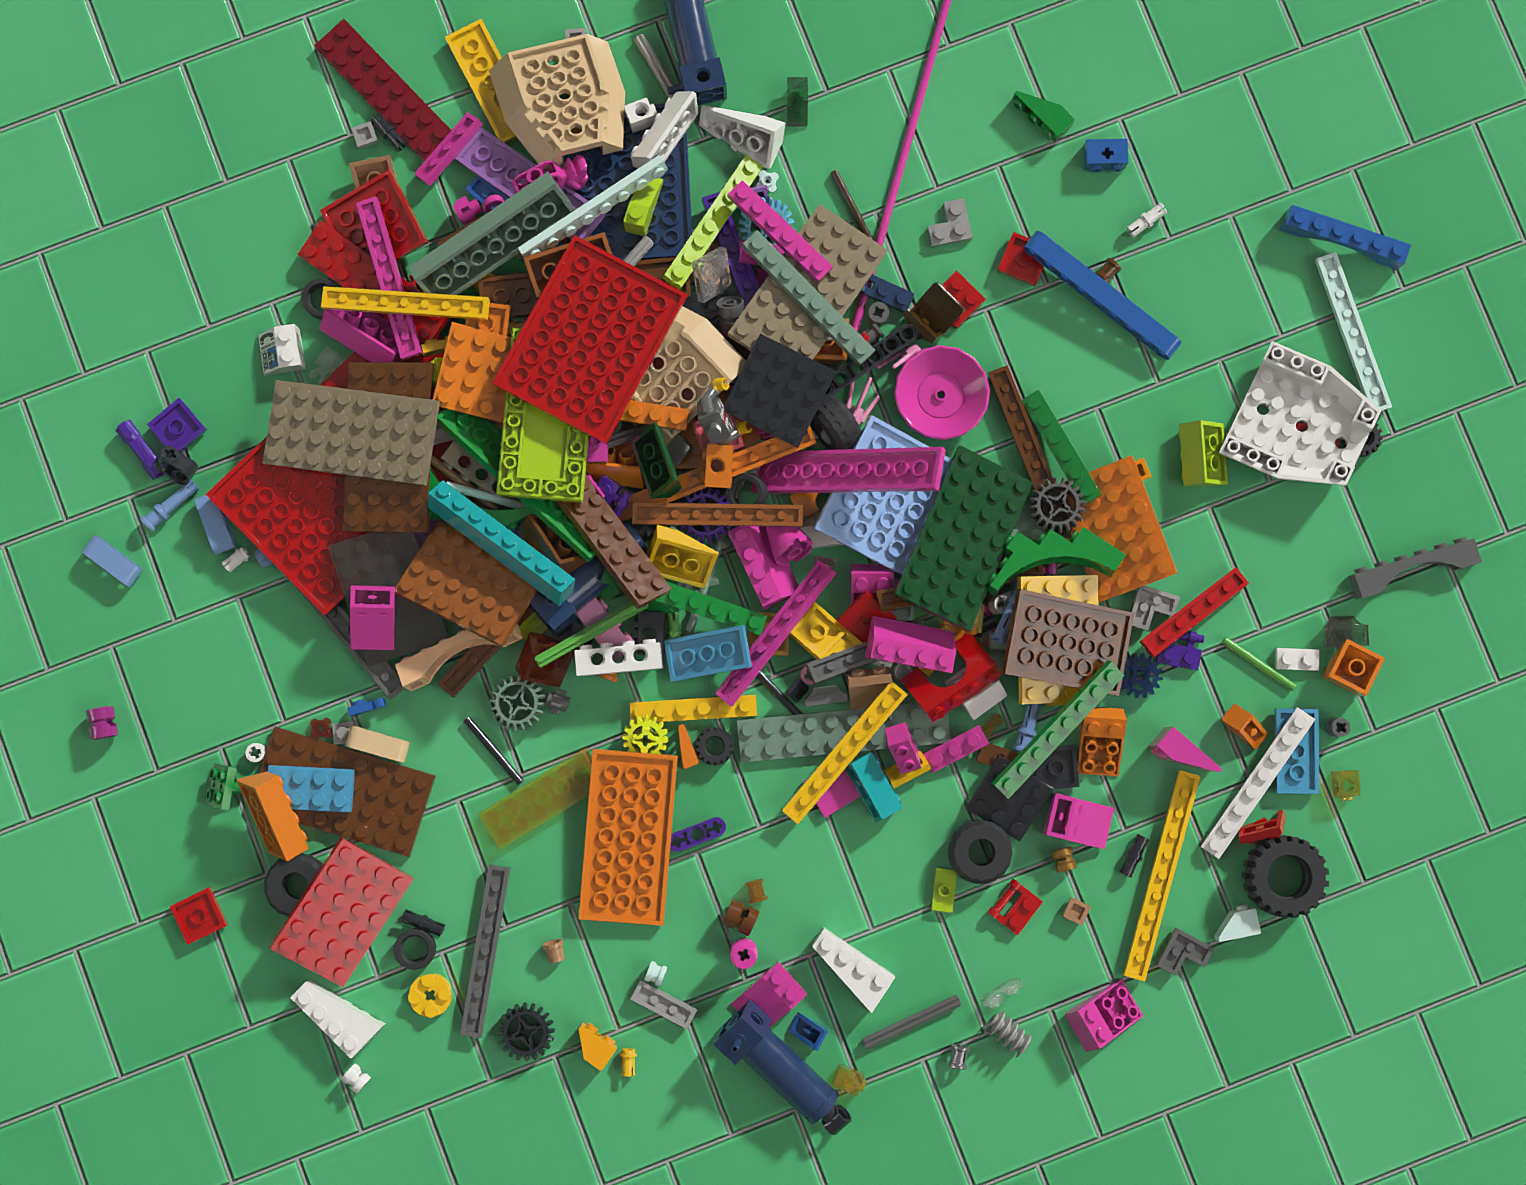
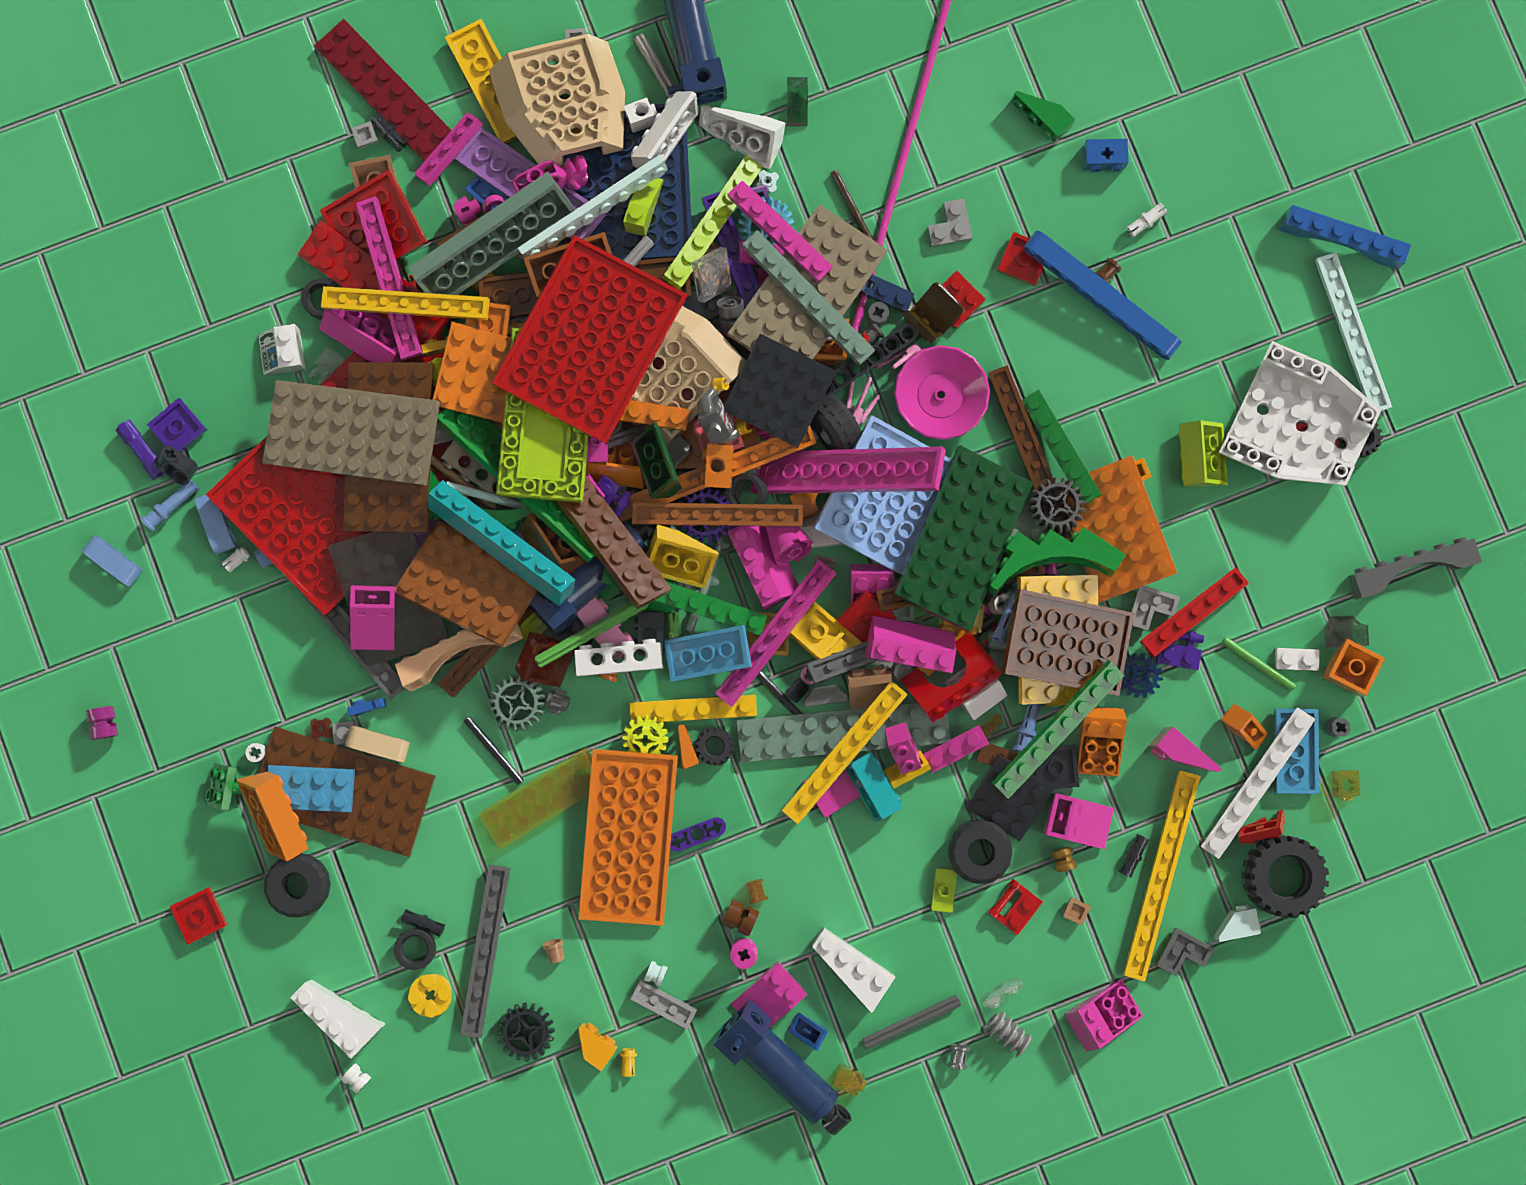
(341, 912): plate -> none

